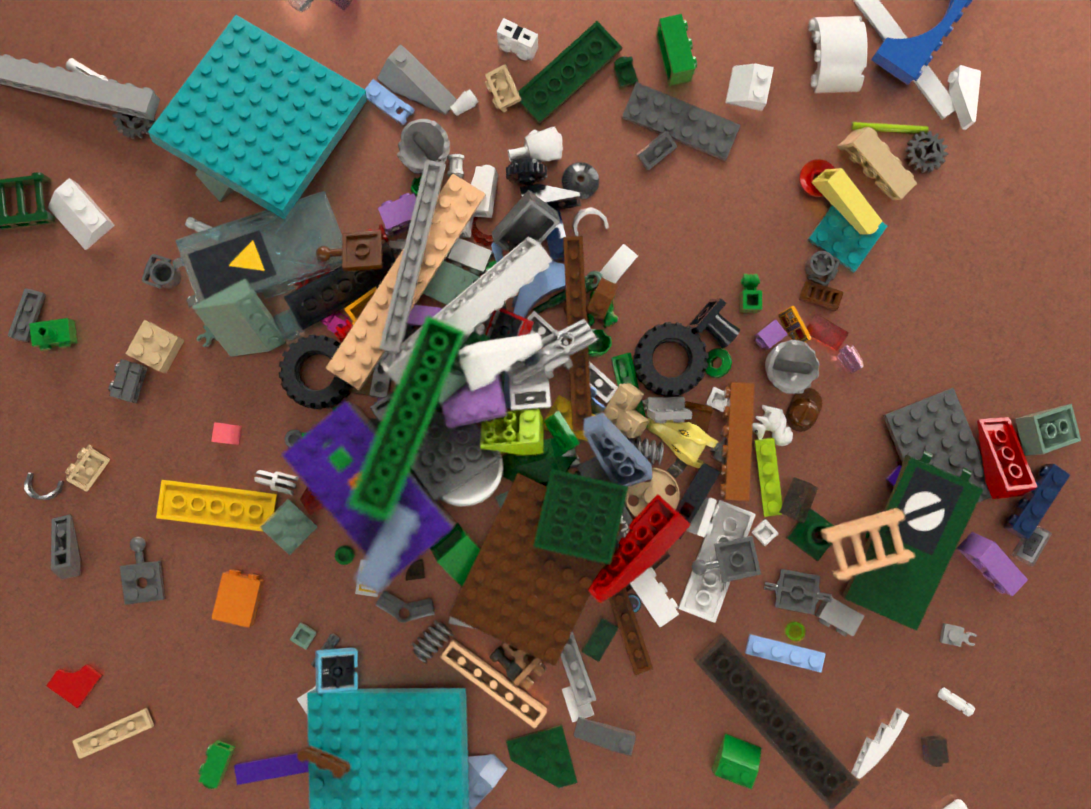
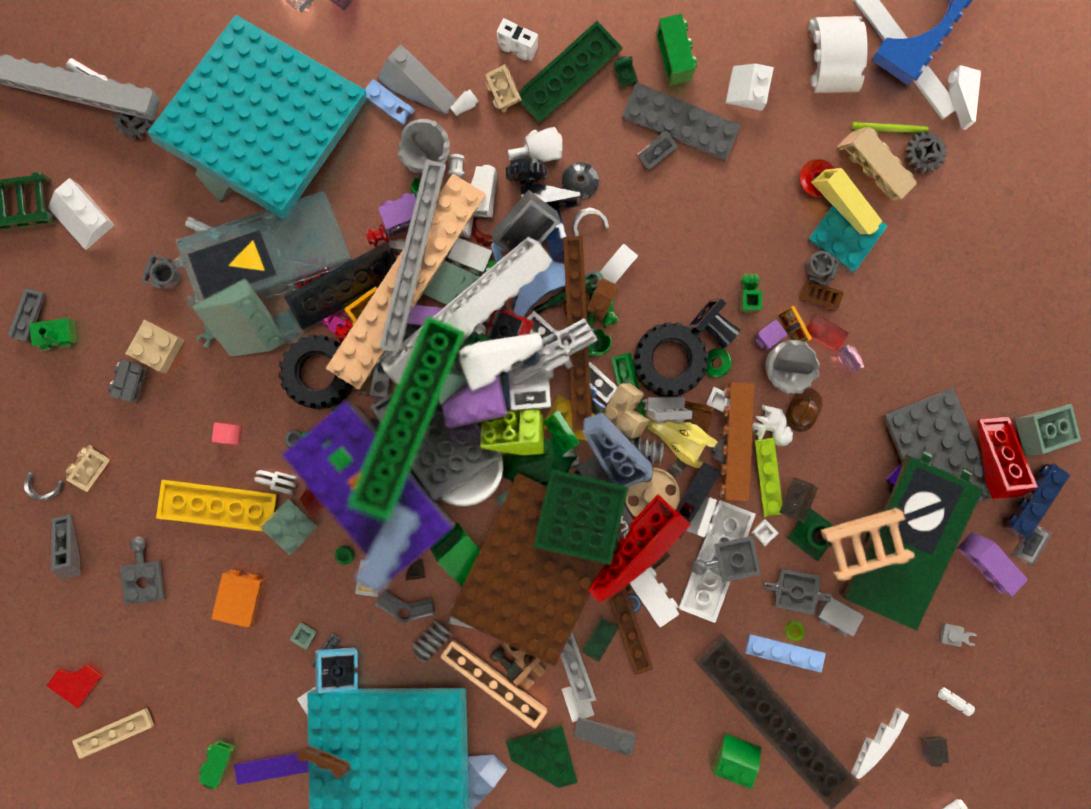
(358, 251): reddish brown plate -> none

